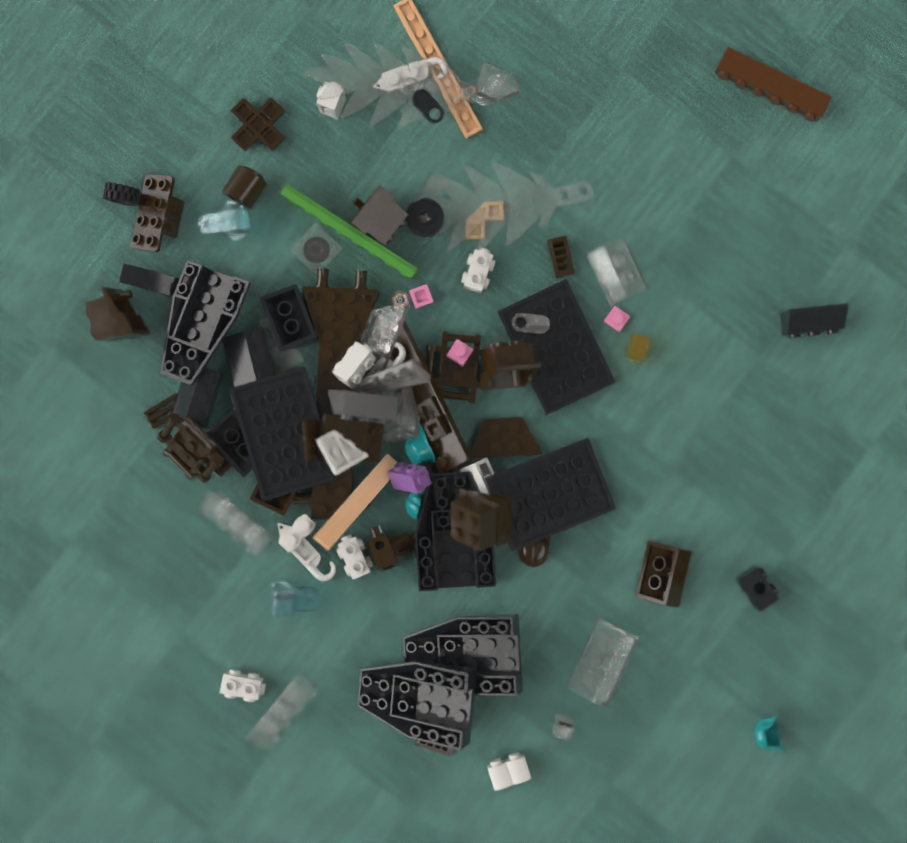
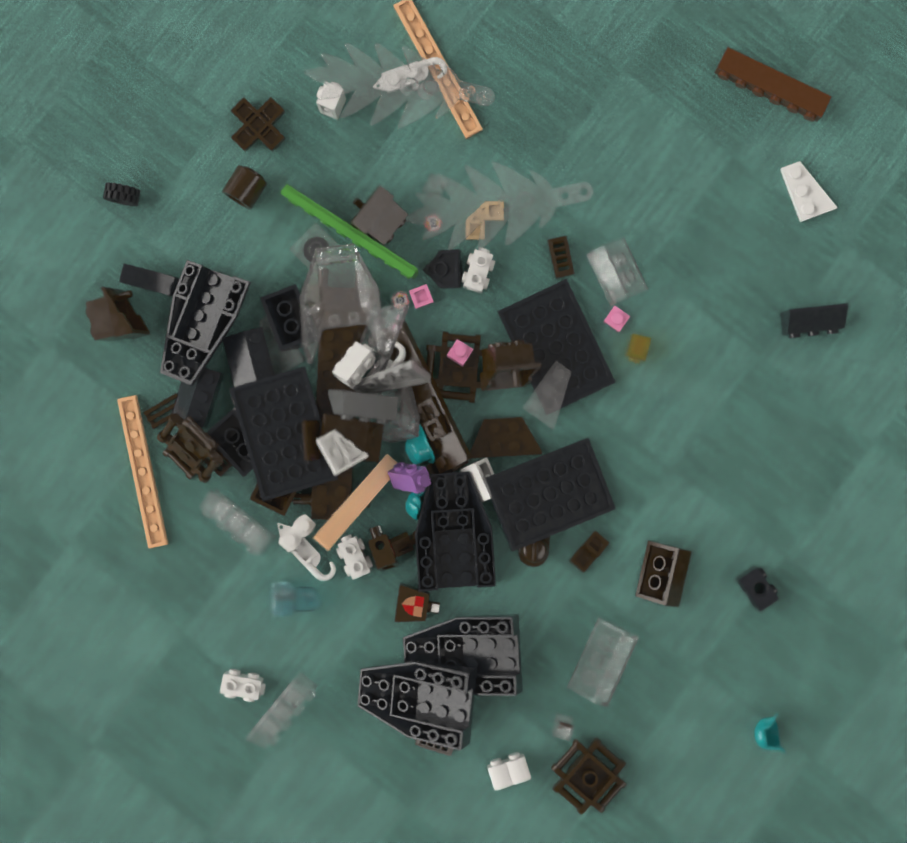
(142, 471): none -> light nougat tile
(157, 213): dark brown bracket -> none
(230, 220): clear light blue piece -> none
(337, 295): none -> clear windscreen
(414, 605): none -> dark brown torso
(418, 209): black plate -> none
(424, 103): black piece -> none
(446, 269): none -> black plate
(481, 519): dark brown piece -> none
(496, 83): clear slope -> none
(534, 323): clear piece -> none
(549, 395): none -> clear wing
(588, 551): none -> dark brown slope
(589, 776): none -> dark brown brick
(805, 192): none -> white wing

